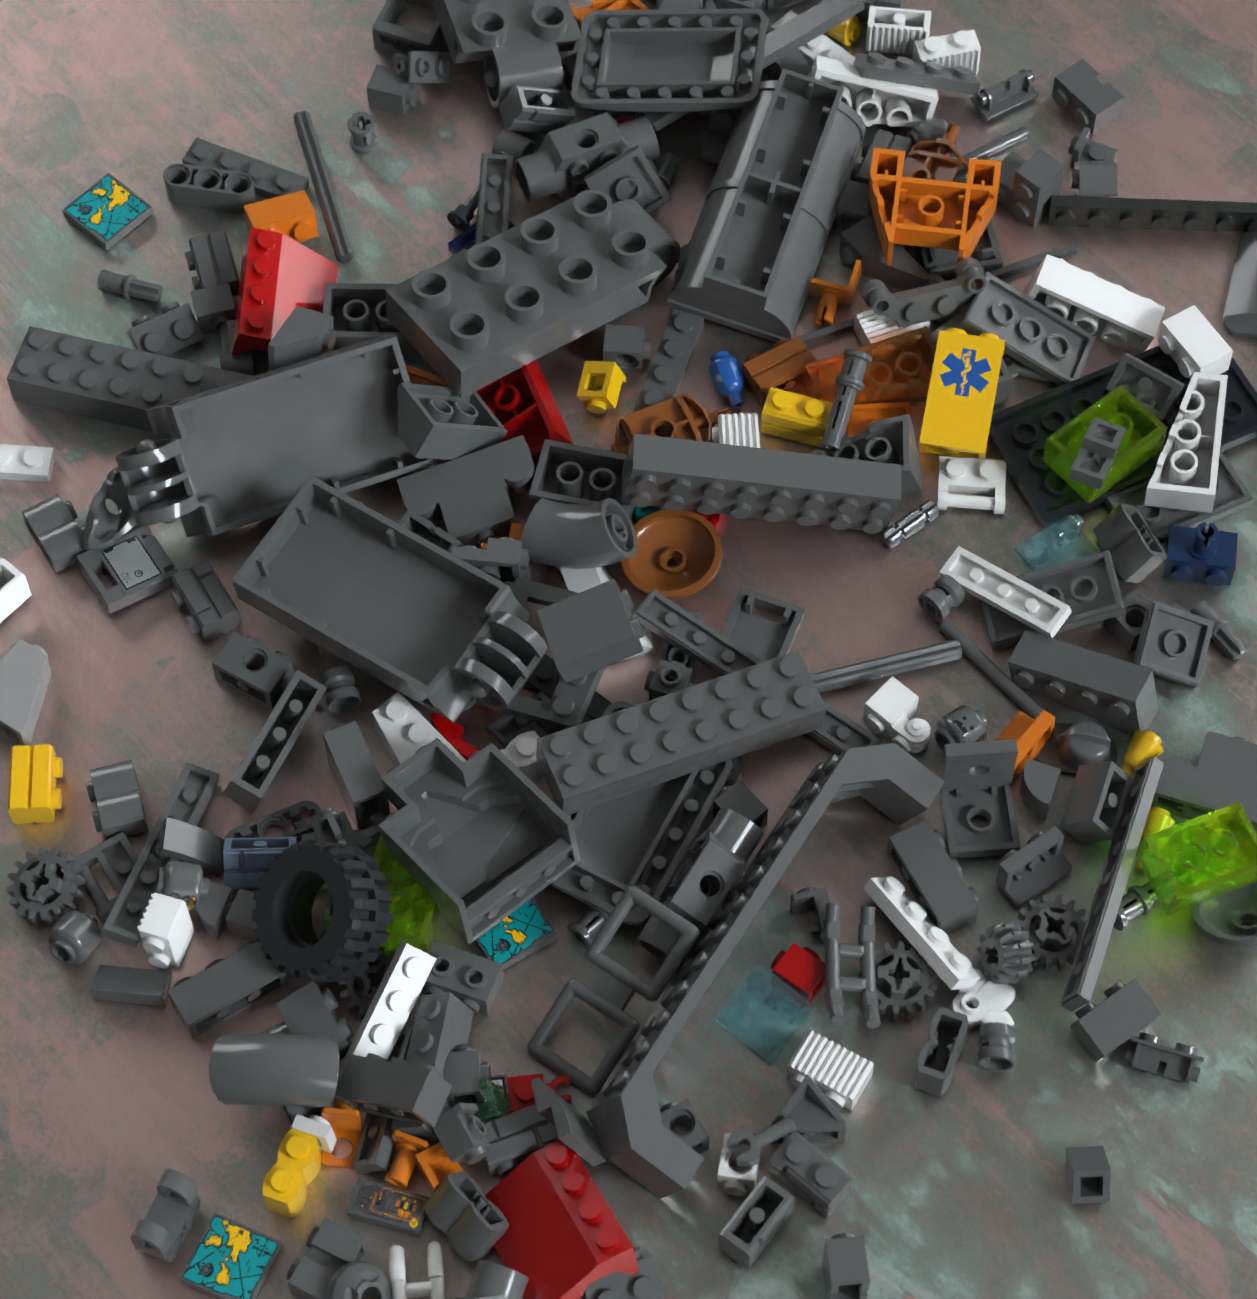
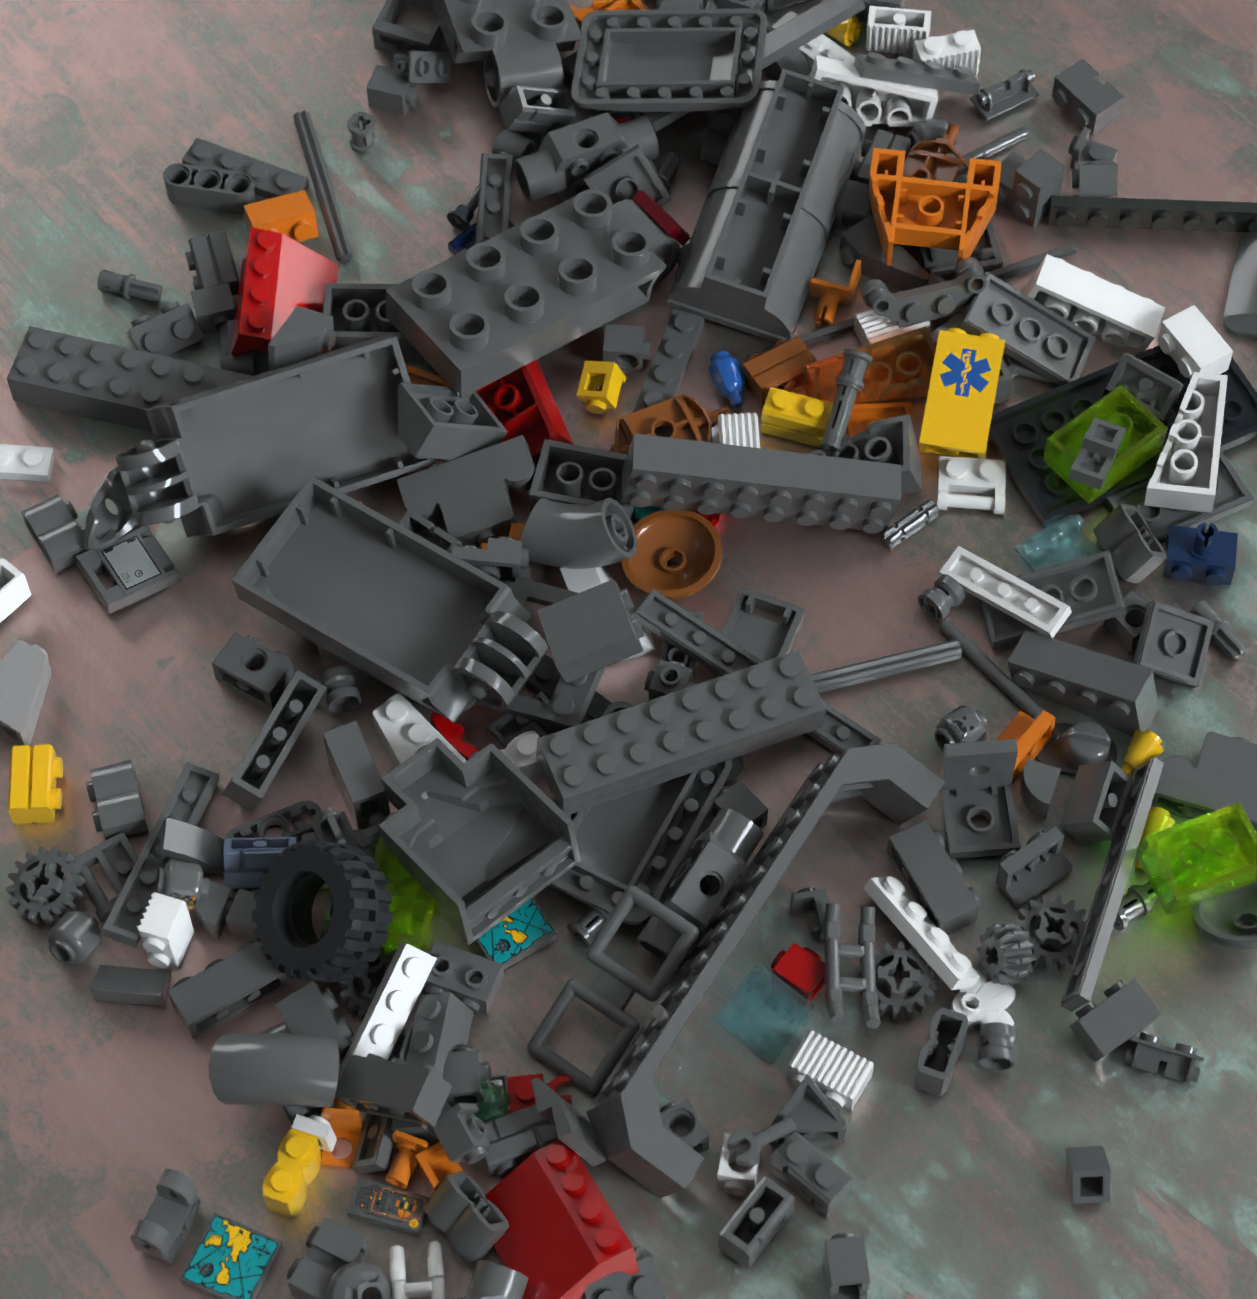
(107, 211): tile -> none
(205, 600): dark grey brick -> none
(661, 217): none -> dark red tile
(890, 713): white brick -> none

